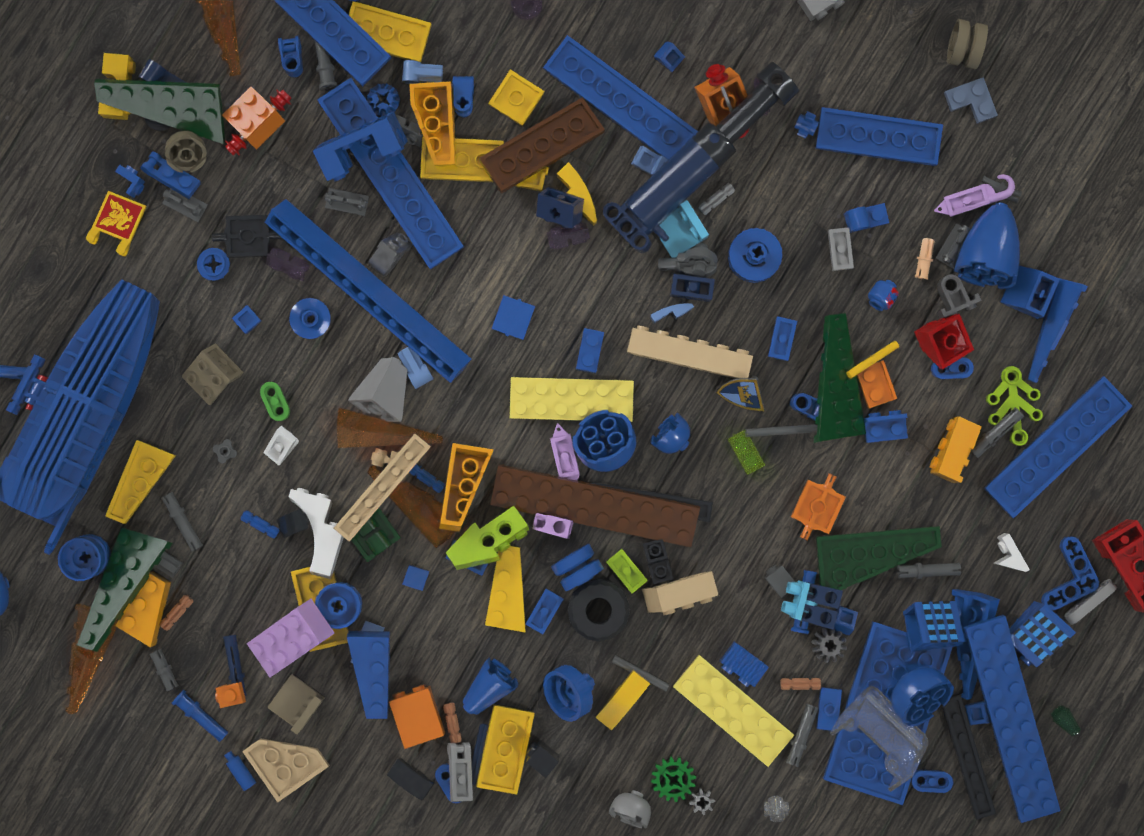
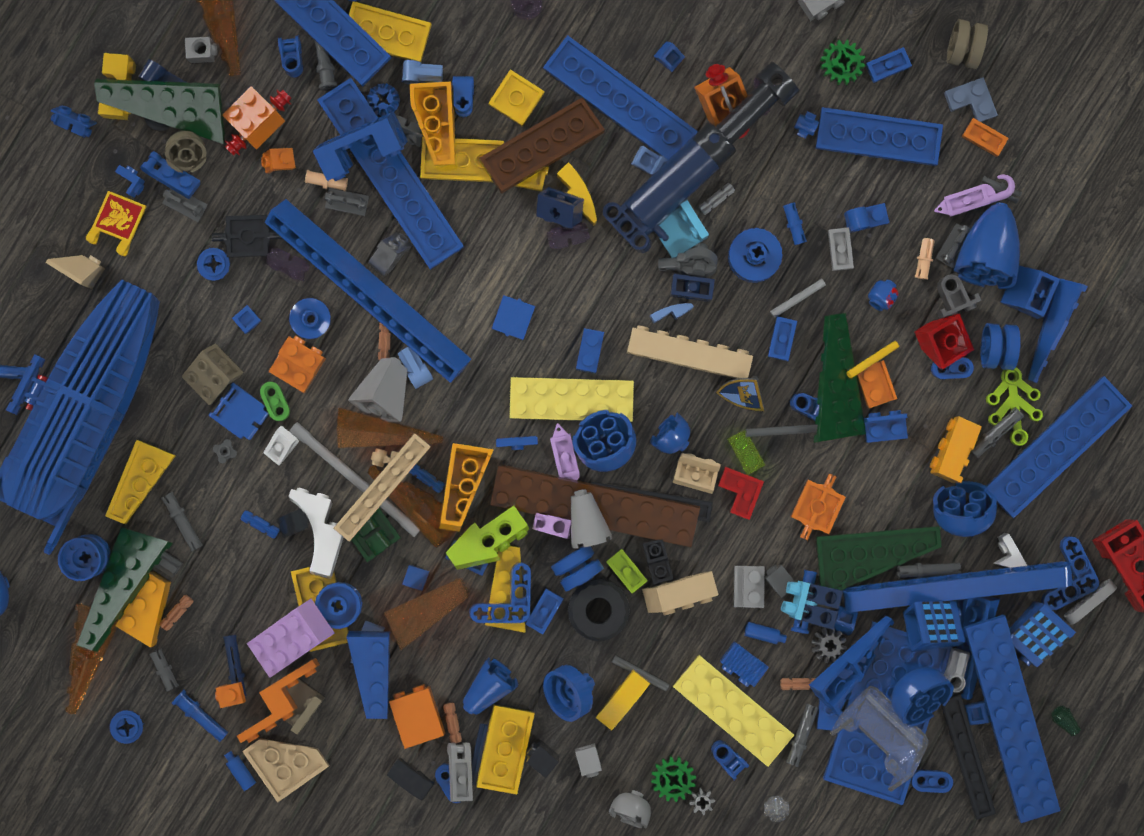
(64, 117): none -> blue hinge
(79, 268): none -> tan slope
(121, 735): none -> blue gear
(192, 46): none -> light grey brick
(240, 413): none -> blue plate
(278, 160): none -> orange bracket
(279, 701): none -> orange bracket
(297, 363): none -> orange plate
(306, 437): none -> light grey piece
(319, 179): none -> light nougat pin
(384, 342): none -> nougat axle
(420, 613): none -> clear orange wedge
(515, 603): none -> blue beam
(517, 443): none -> blue plate
(587, 521): none -> light grey cone
(588, 760): none -> light grey brick
(696, 472): none -> tan bracket
(731, 761): none -> blue piece
(747, 491): none -> red plate
(749, 586): none -> light grey plate
(764, 633): none -> blue cylinder
(794, 223): none -> blue pin
(798, 298): none -> light grey bar
(838, 680): none -> blue wedge
(844, 71): none -> green gear
(888, 65): none -> blue plate
(956, 668): none -> light grey piece
(958, 586): none -> blue beam
(963, 518): none -> blue cylinder
(985, 137): none -> orange plate
(1000, 346): none -> blue wheel

